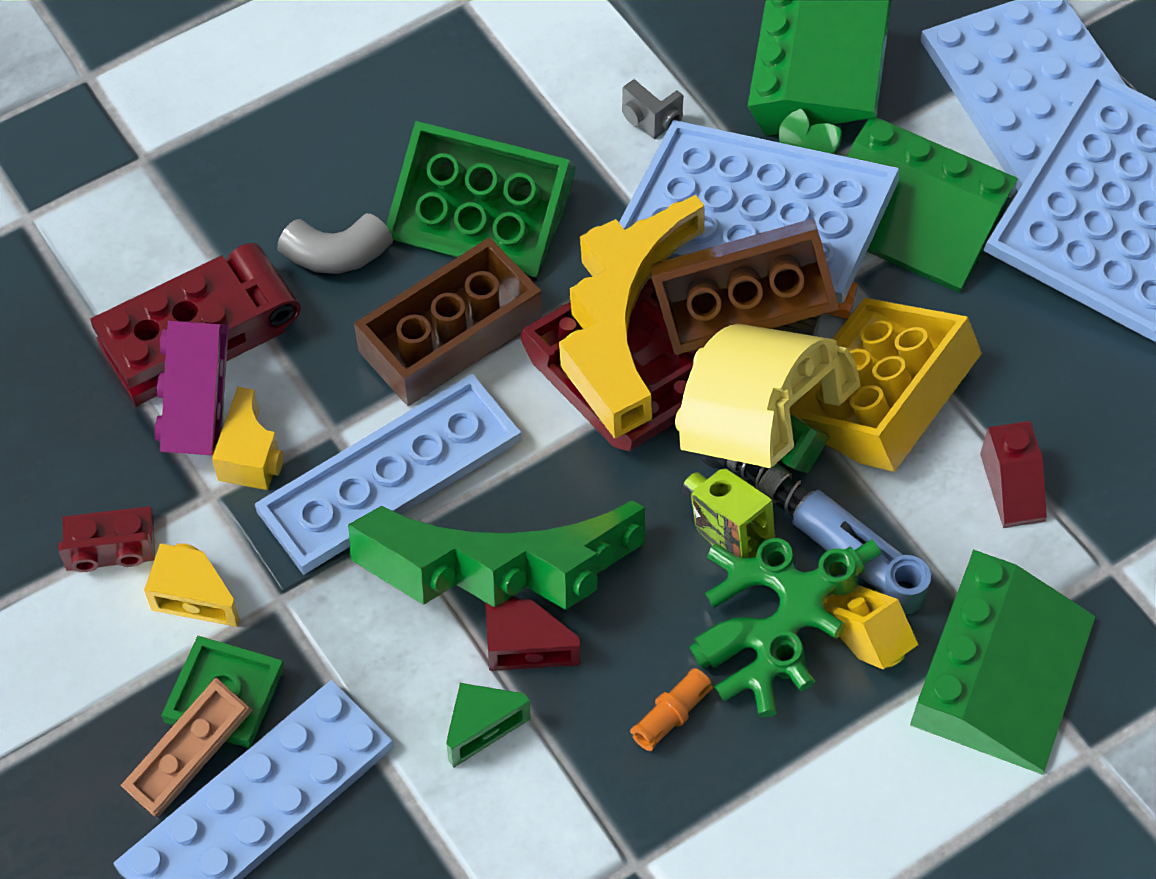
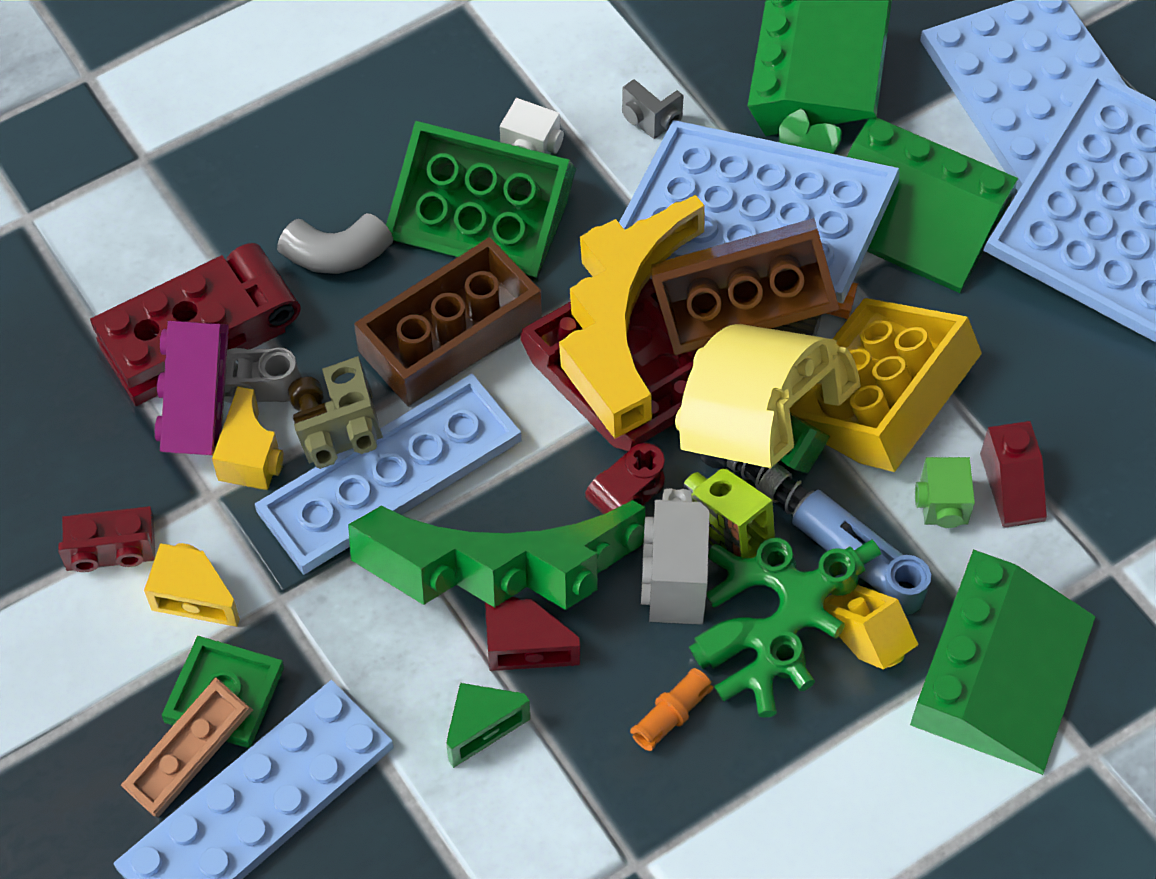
(258, 371): none -> light grey piece
(338, 424): none -> olive hips
(532, 127): none -> white brick
(629, 479): none -> dark red piece
(676, 559): none -> light grey hinge
(945, 491): none -> bright green brick

